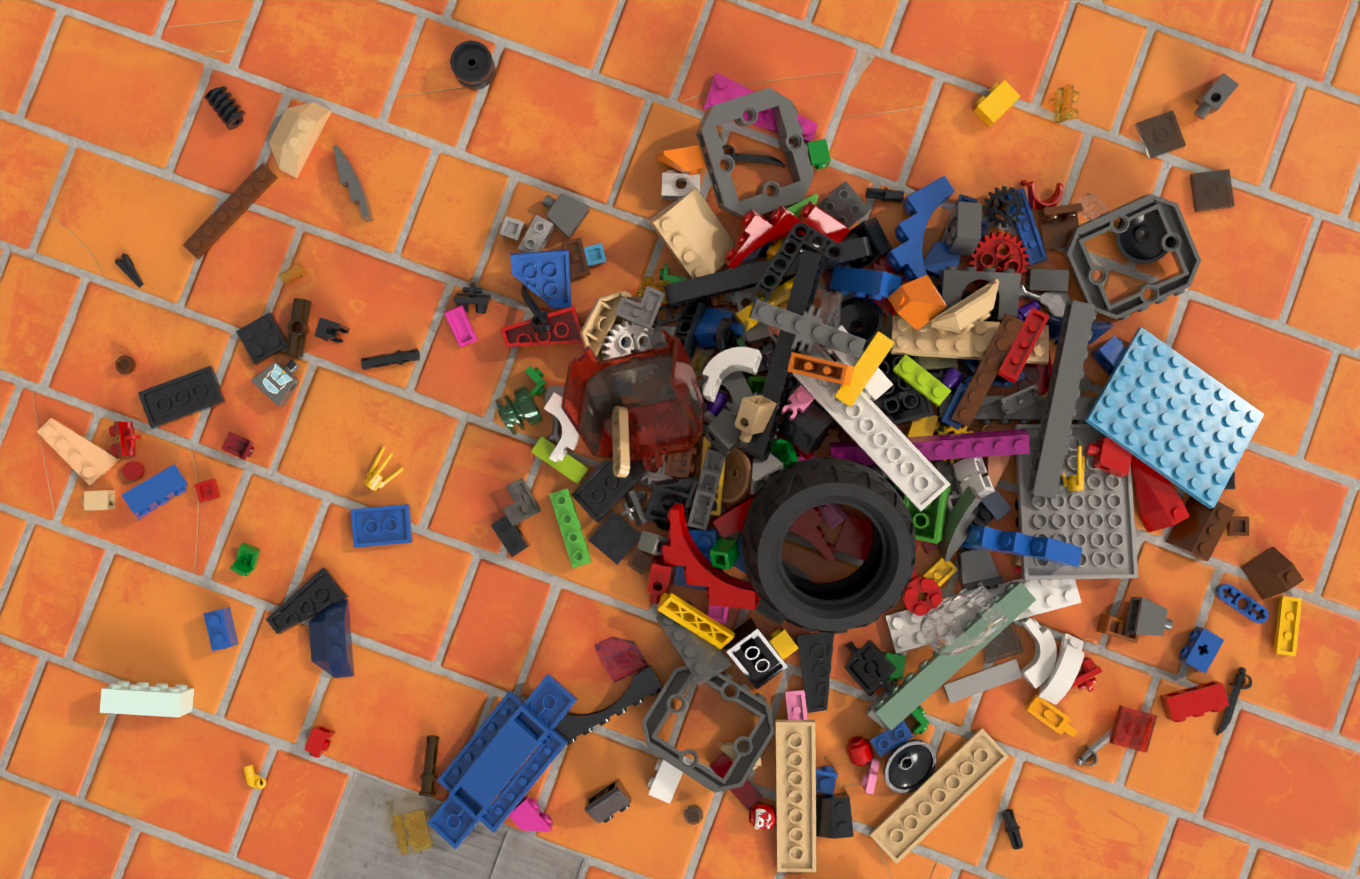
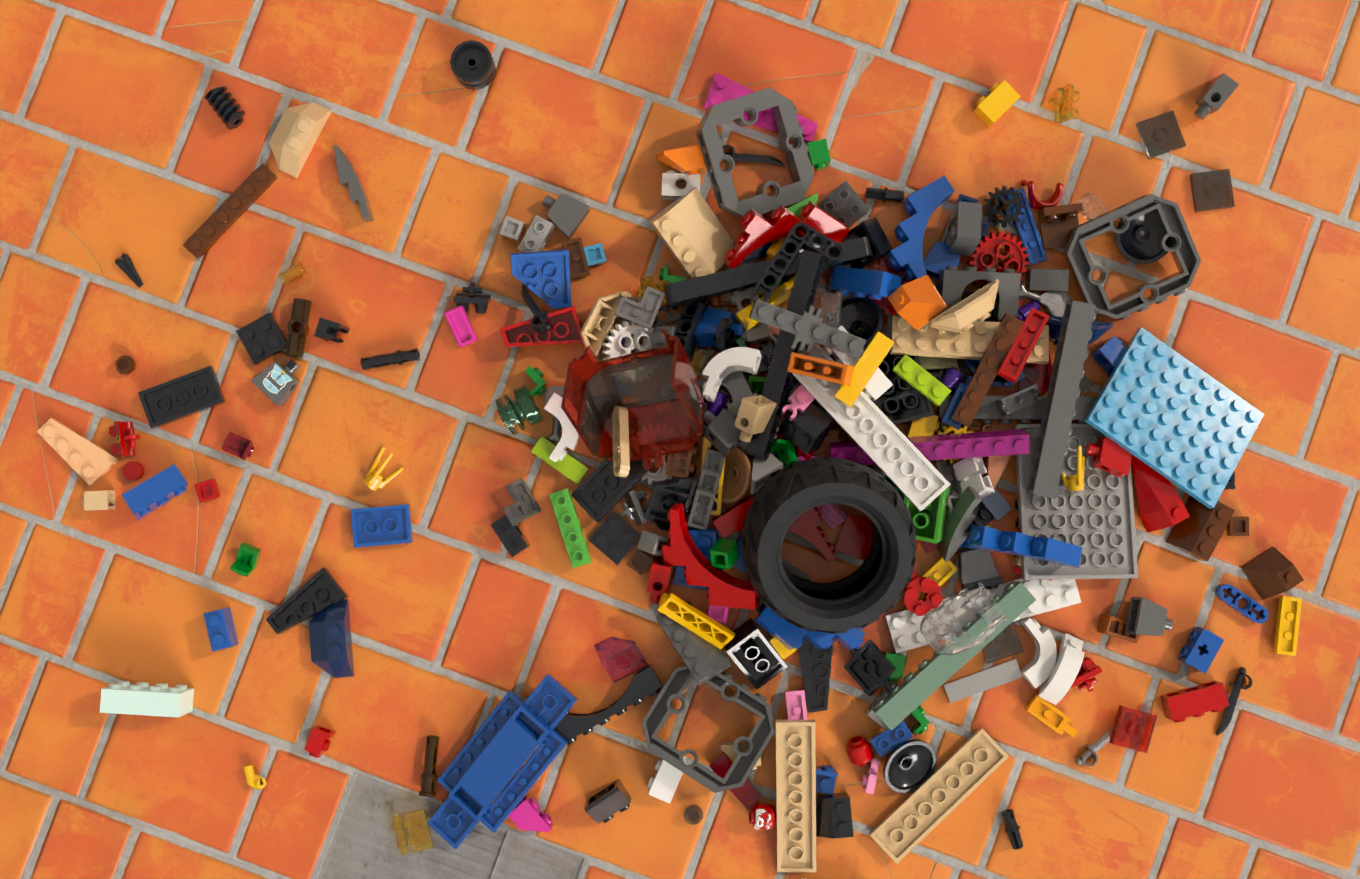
(793, 636): none -> blue arch

